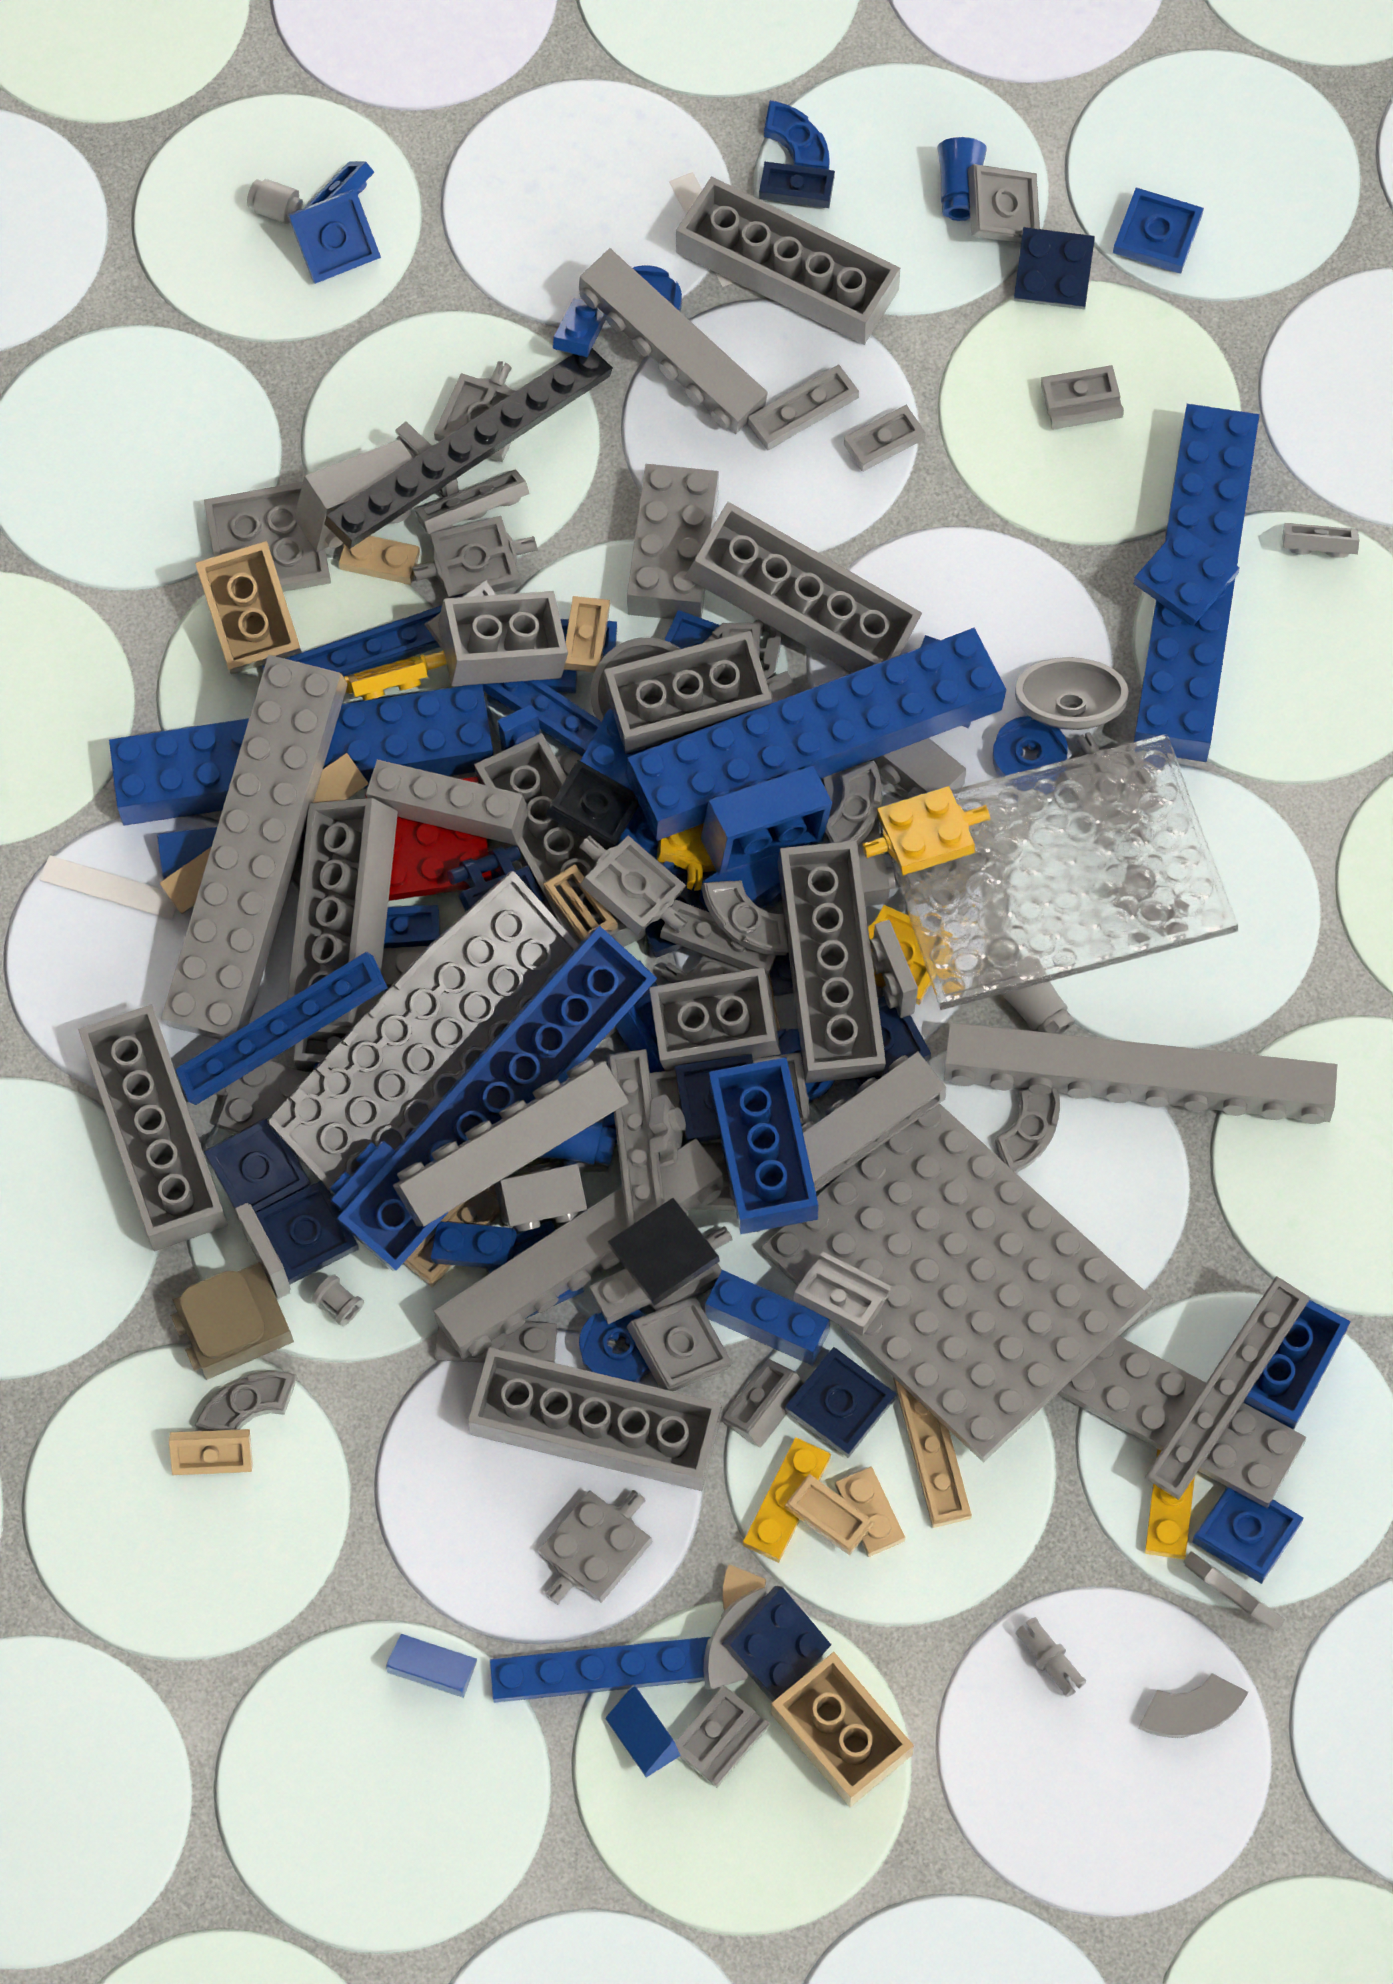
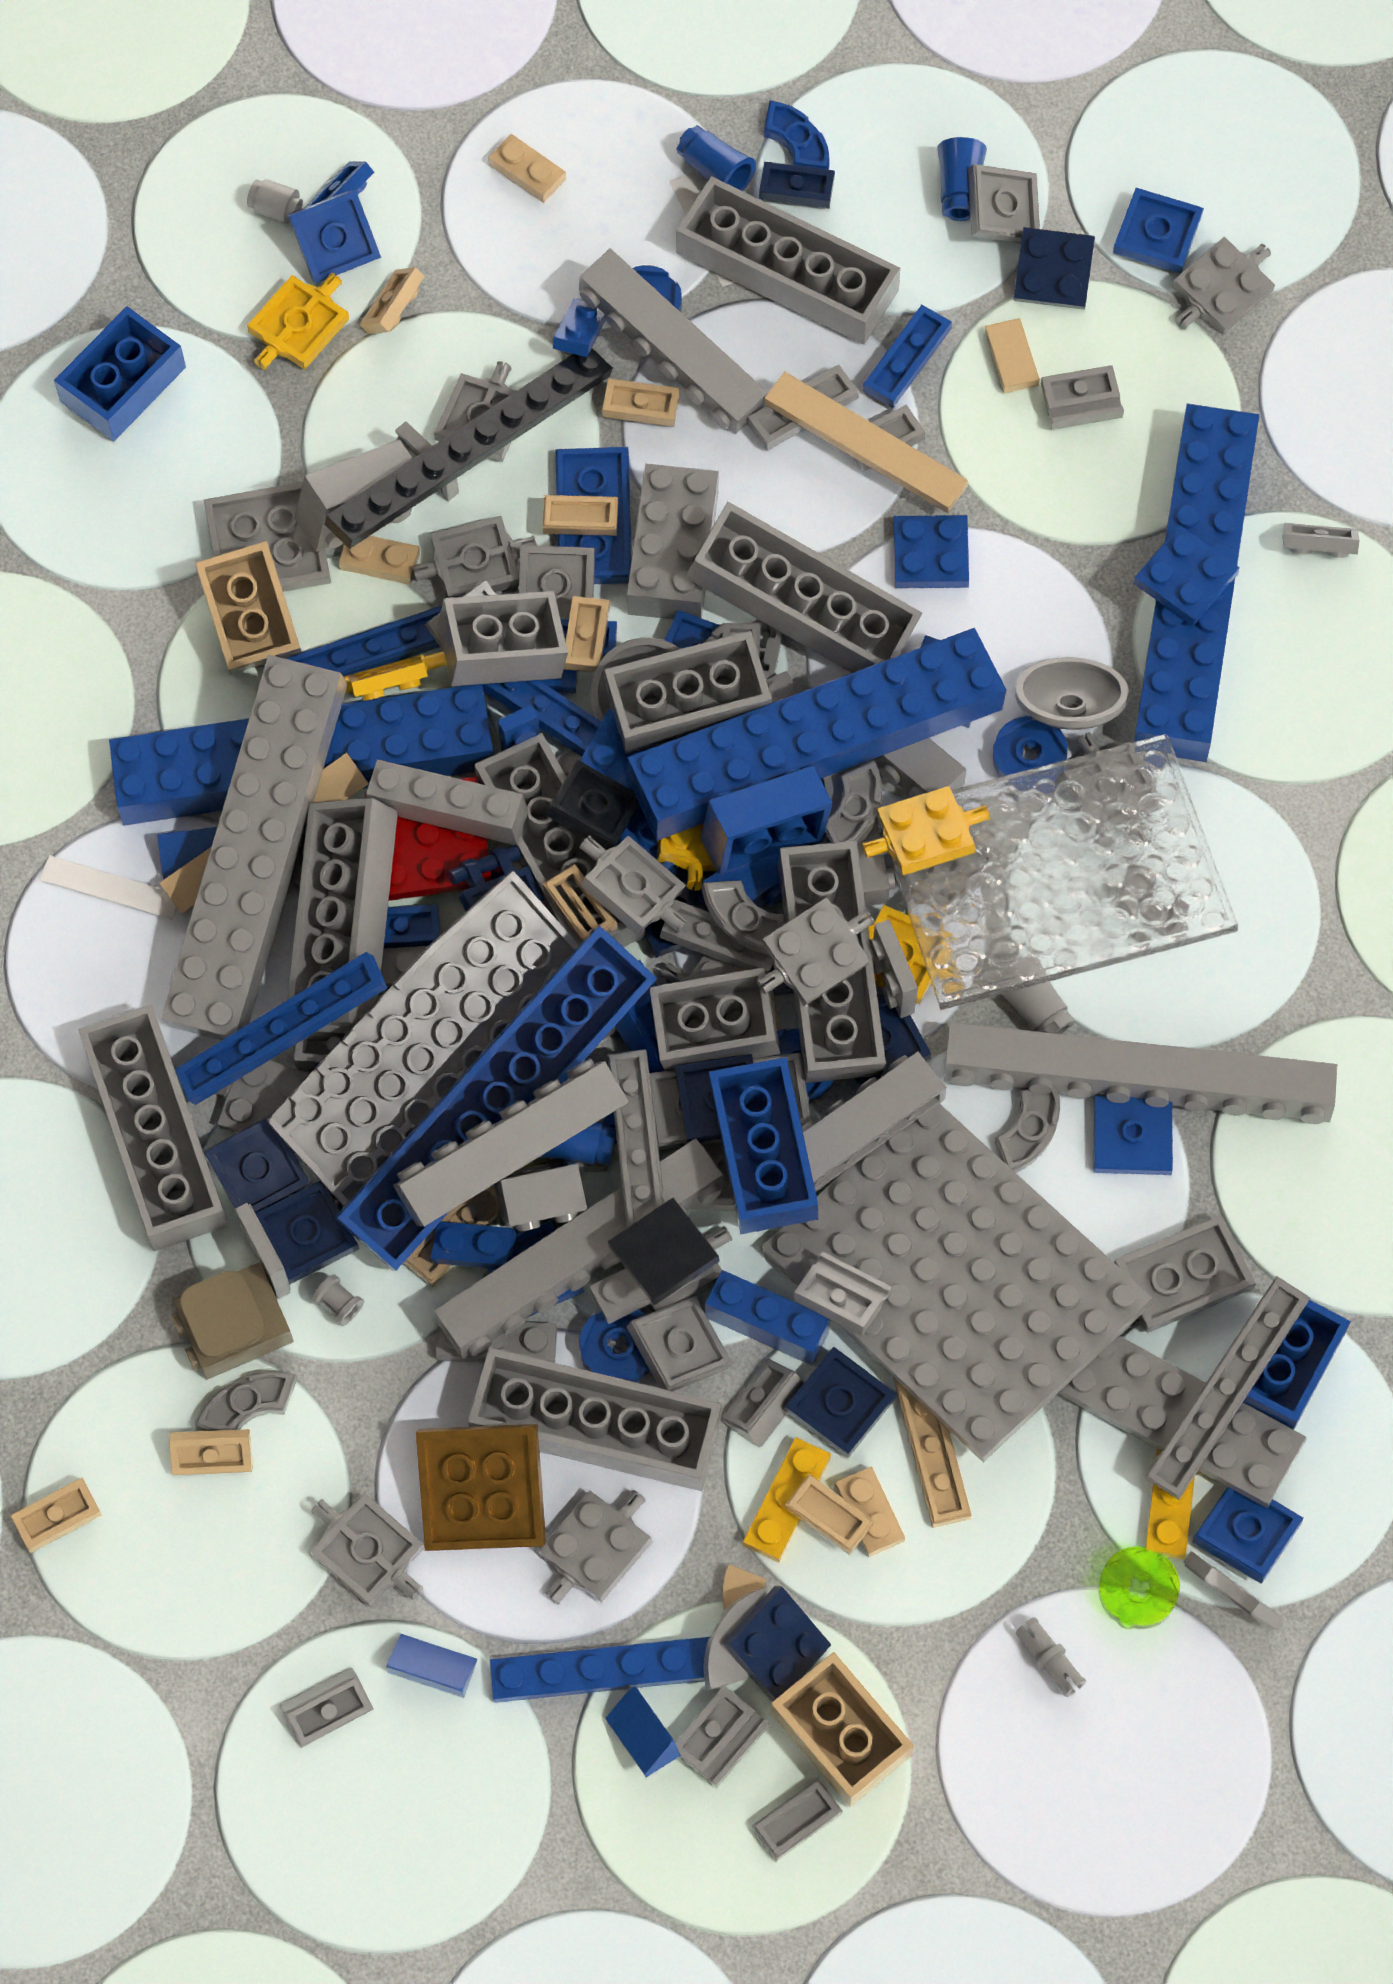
(56, 1515): none -> tan plate
(120, 373): none -> blue brick
(298, 322): none -> yellow plate
(326, 1707): none -> light grey slope
(367, 1549): none -> light grey plate
(370, 1161): blue plate -> none
(392, 300): none -> tan plate
(472, 502): light grey plate -> none
(481, 1487): none -> pearl gold plate
(527, 168): none -> tan plate
(558, 569): none -> light grey plate
(580, 515): none -> tan tile
(607, 475): none -> blue tile
(641, 402): none -> tan plate
(667, 1127): light grey plate -> none
(715, 158): none -> blue plant
(797, 1819): none -> light grey tile
(815, 951): none -> light grey plate
(866, 442): none -> tan tile
(907, 356): none -> blue plate
(931, 551): none -> blue plate
(1012, 355): none -> tan tile
(1132, 1137): none -> blue plate
(1147, 1567): none -> clear neon green plate
(1188, 1272): none -> light grey plate
(1193, 1711): light grey tile -> none
(1223, 285): none -> light grey plate

